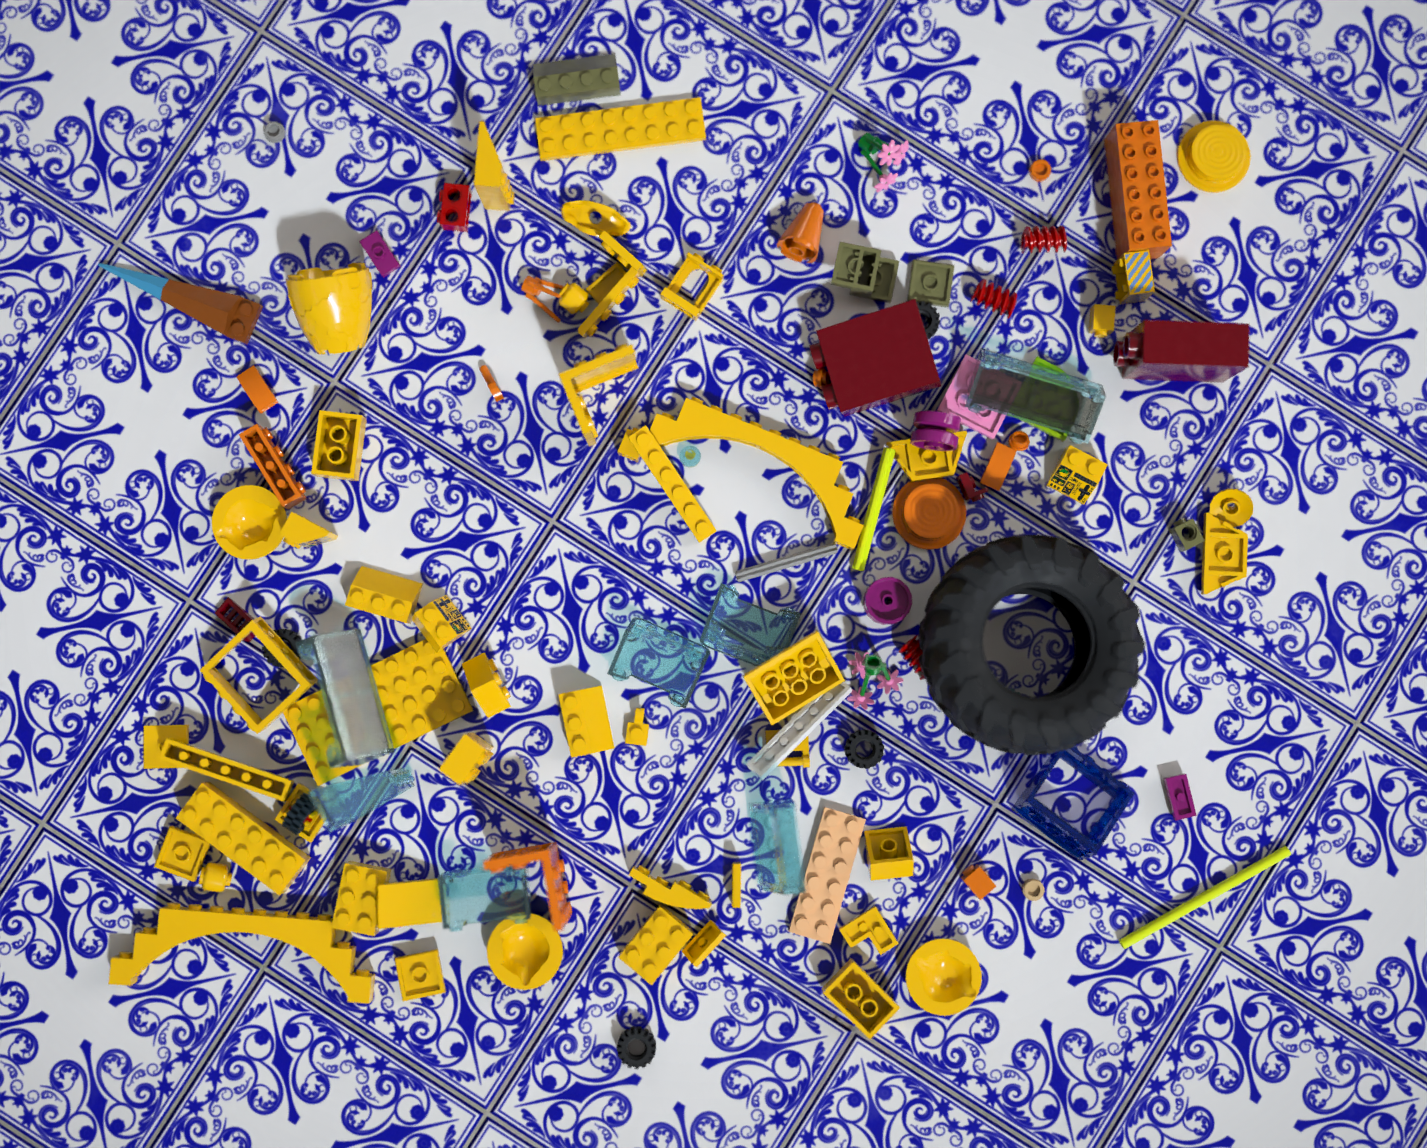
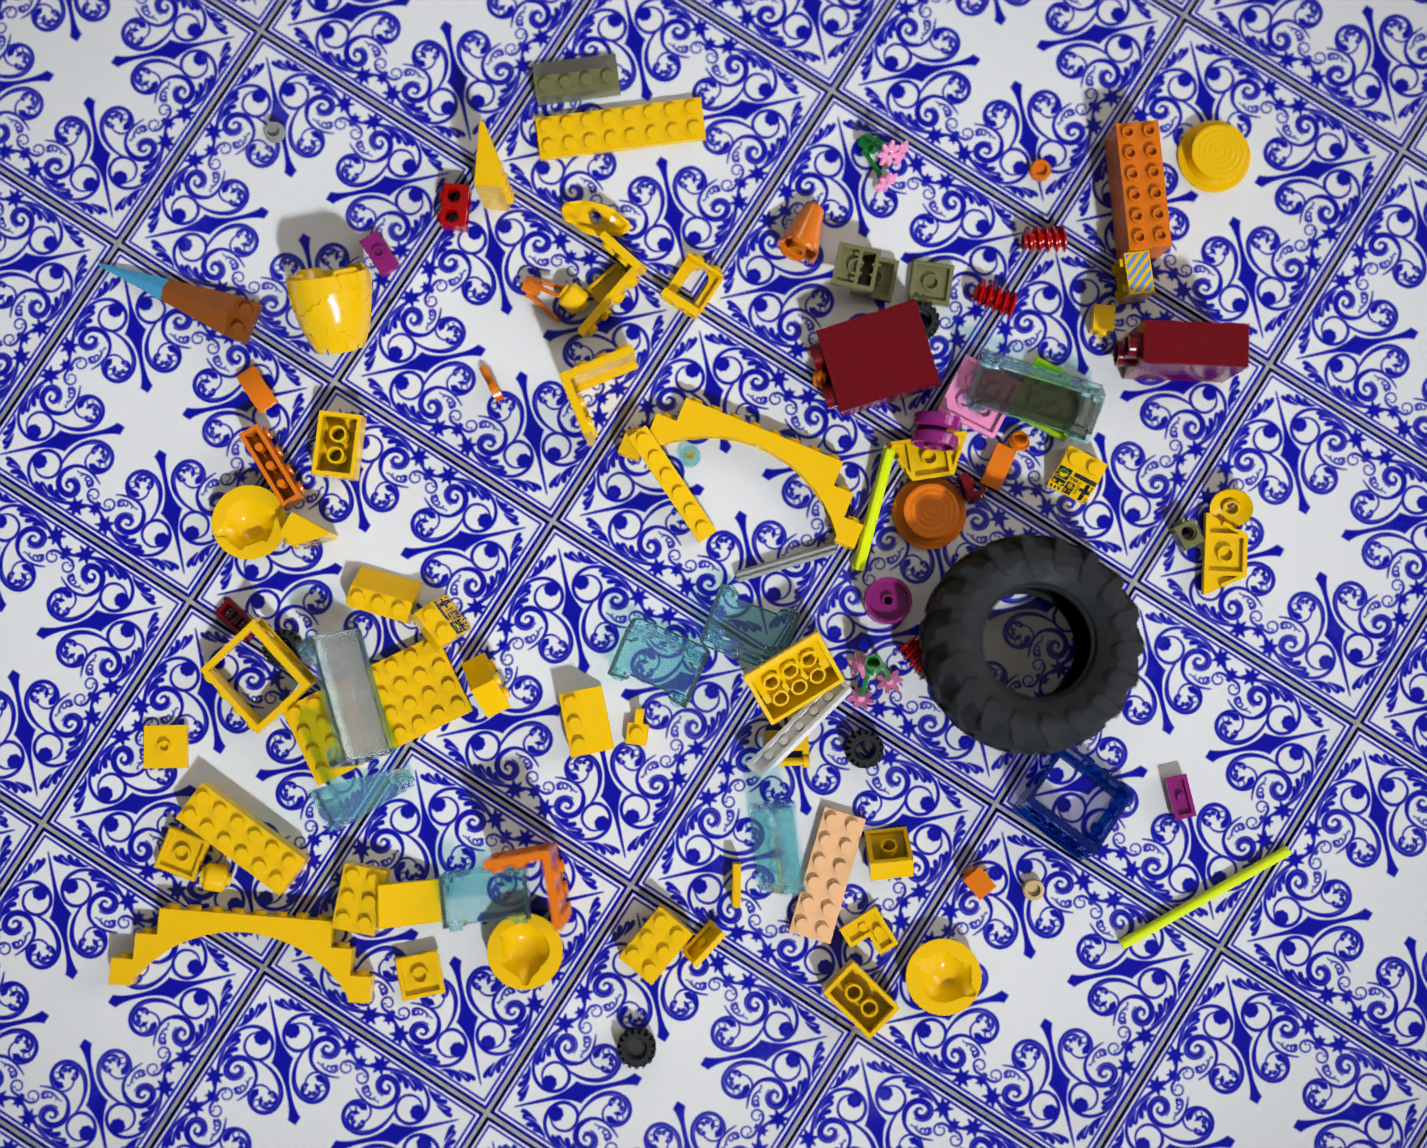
(226, 769): yellow brick -> none
(300, 814): plate -> none
(466, 759): yellow brick -> none
(677, 895): yellow slope -> none

